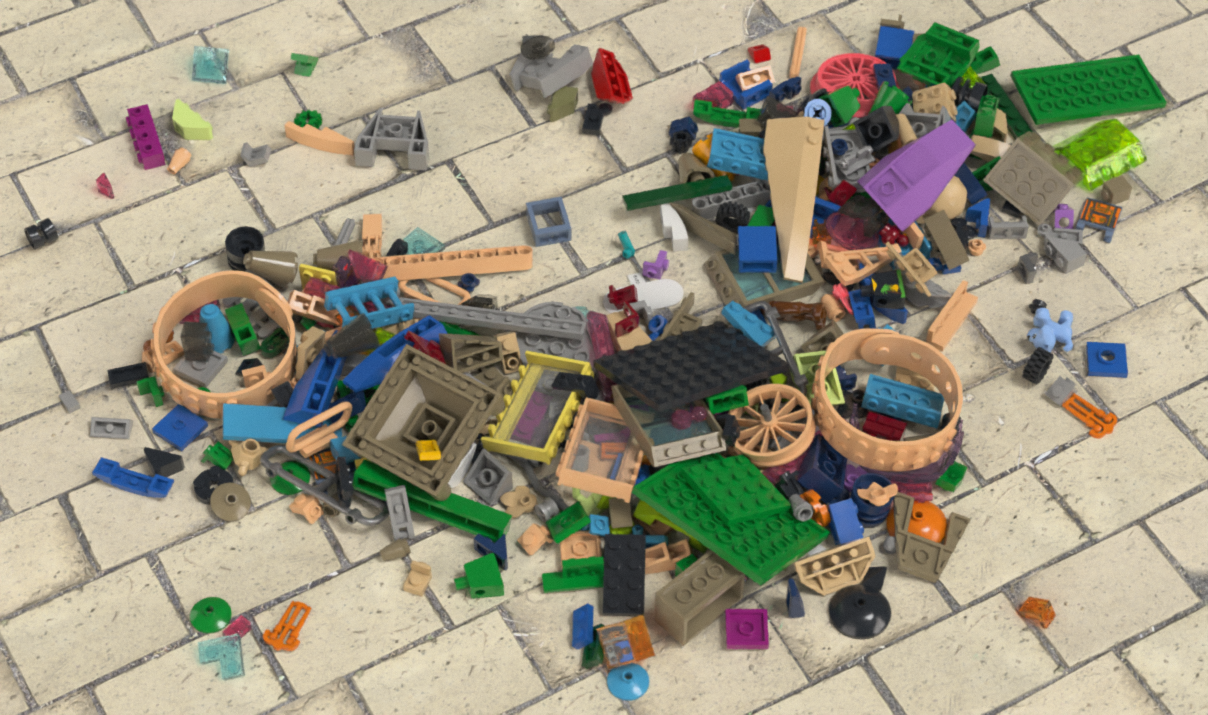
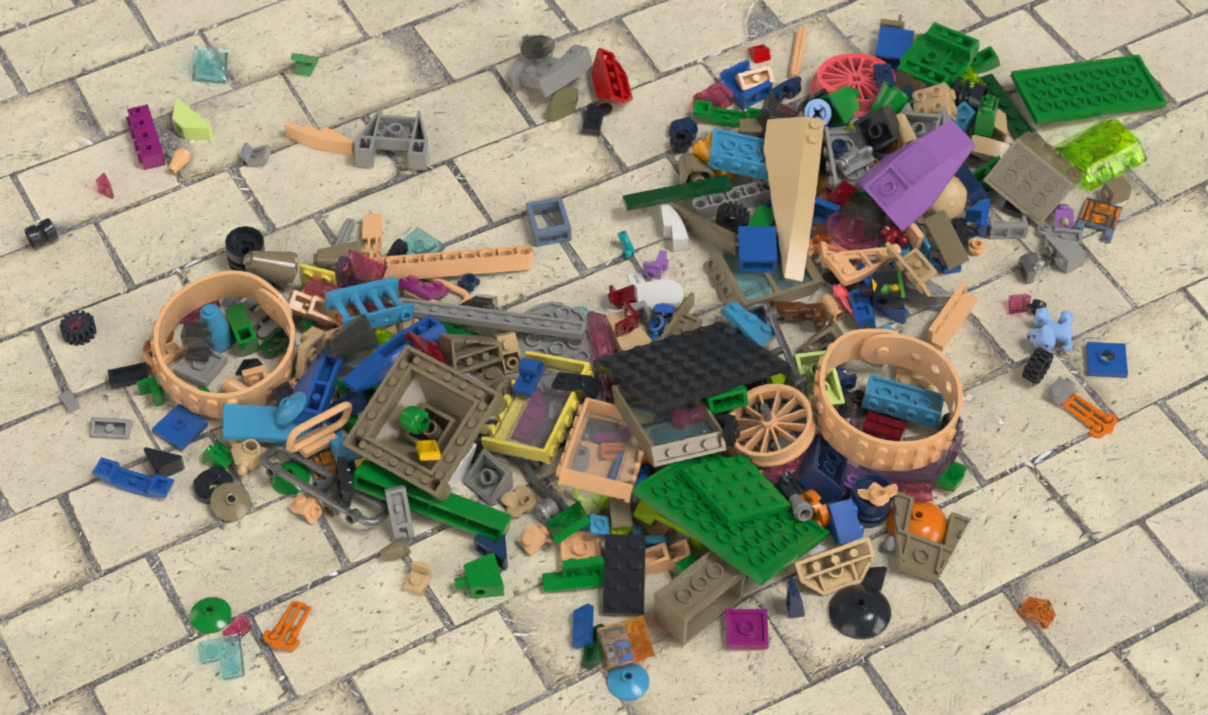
(78, 327): none -> black wheel
(233, 385): none -> light nougat cone
(290, 407): none -> dark azure dish
(315, 118): green gear -> none
(414, 419): none -> green head
(427, 290): none -> magenta plate
(529, 376): none -> blue plate
(665, 308): none -> blue plate
(1019, 303): none -> clear pink slope

